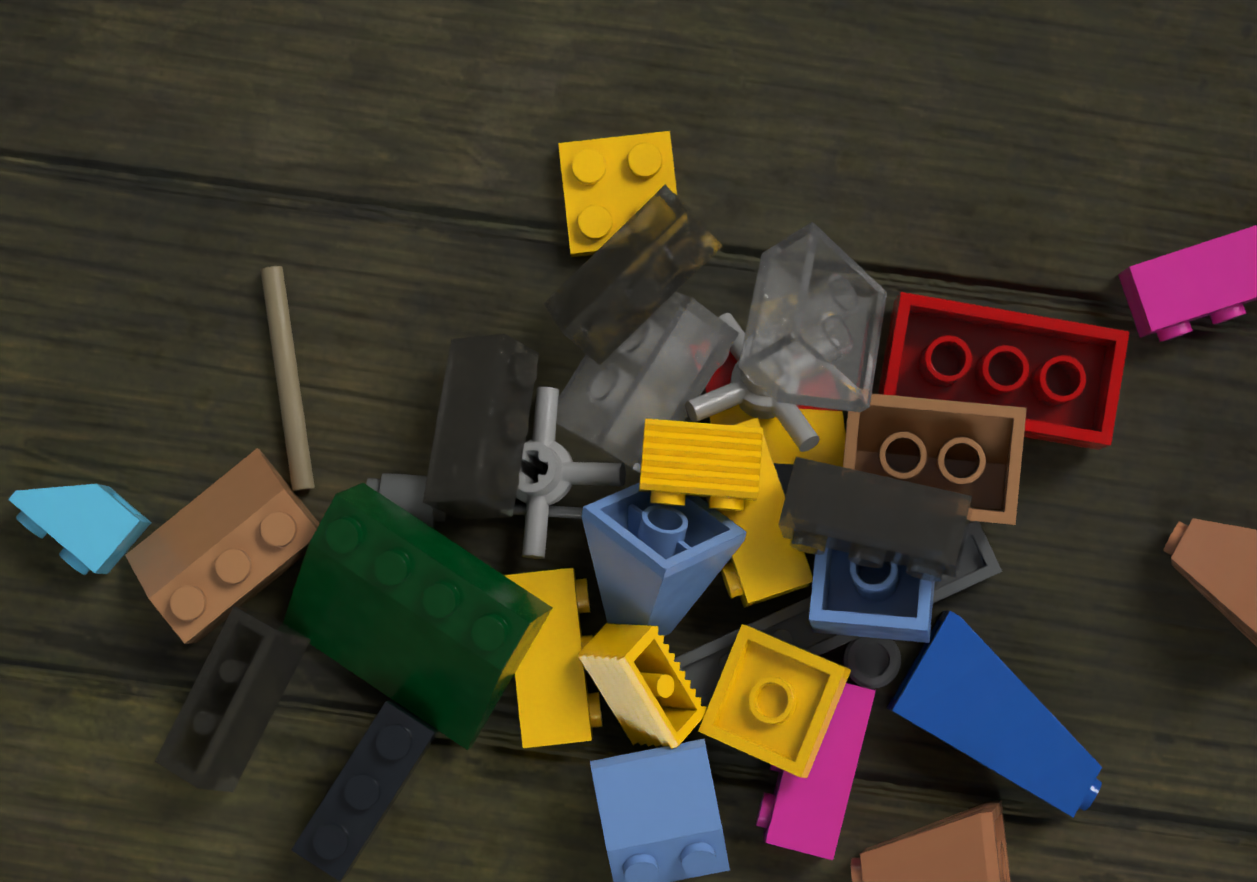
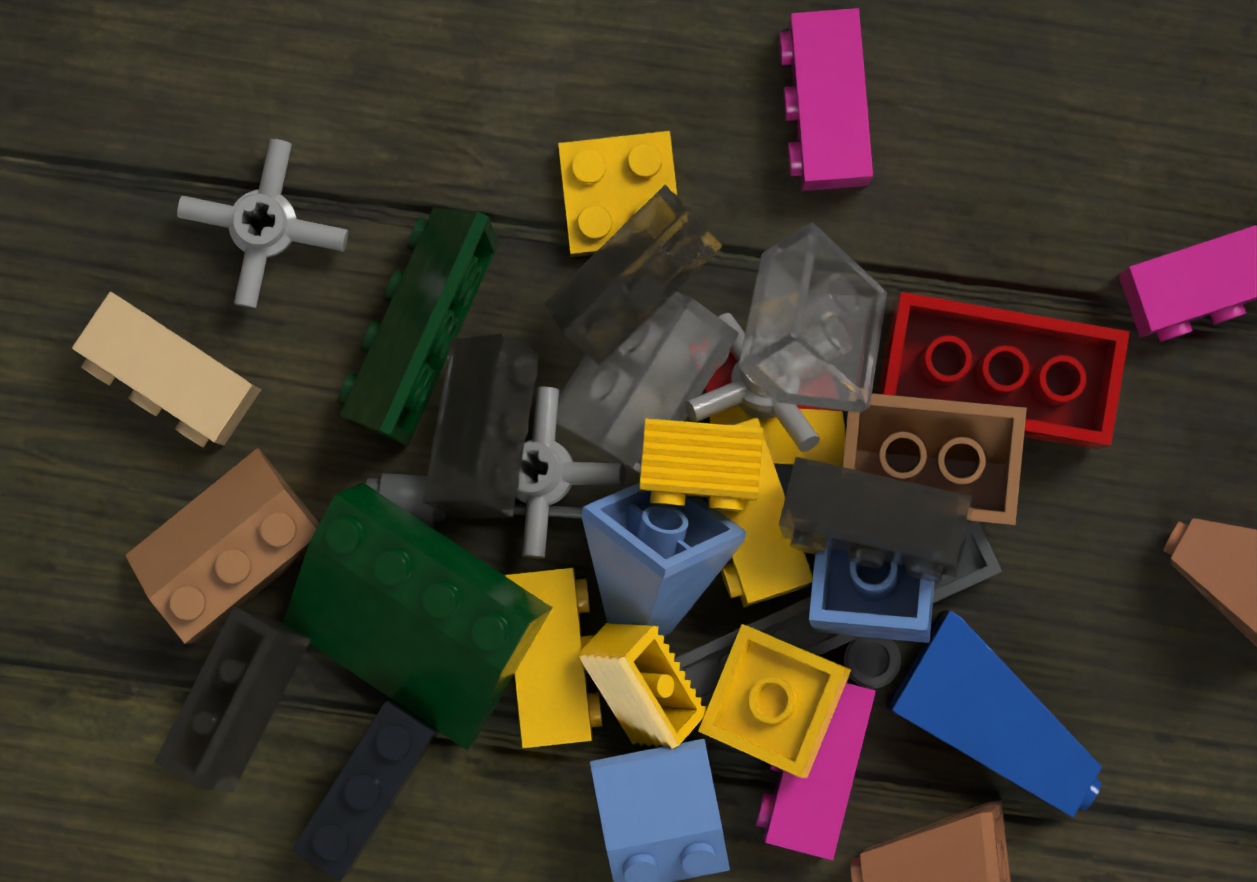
(86, 520): medium azure slope -> none
(164, 372): none -> tan brick
(253, 207): none -> light grey bar
(287, 378): dark tan bar -> none
(422, 318): none -> dark green slope
(827, 100): none -> dark pink brick

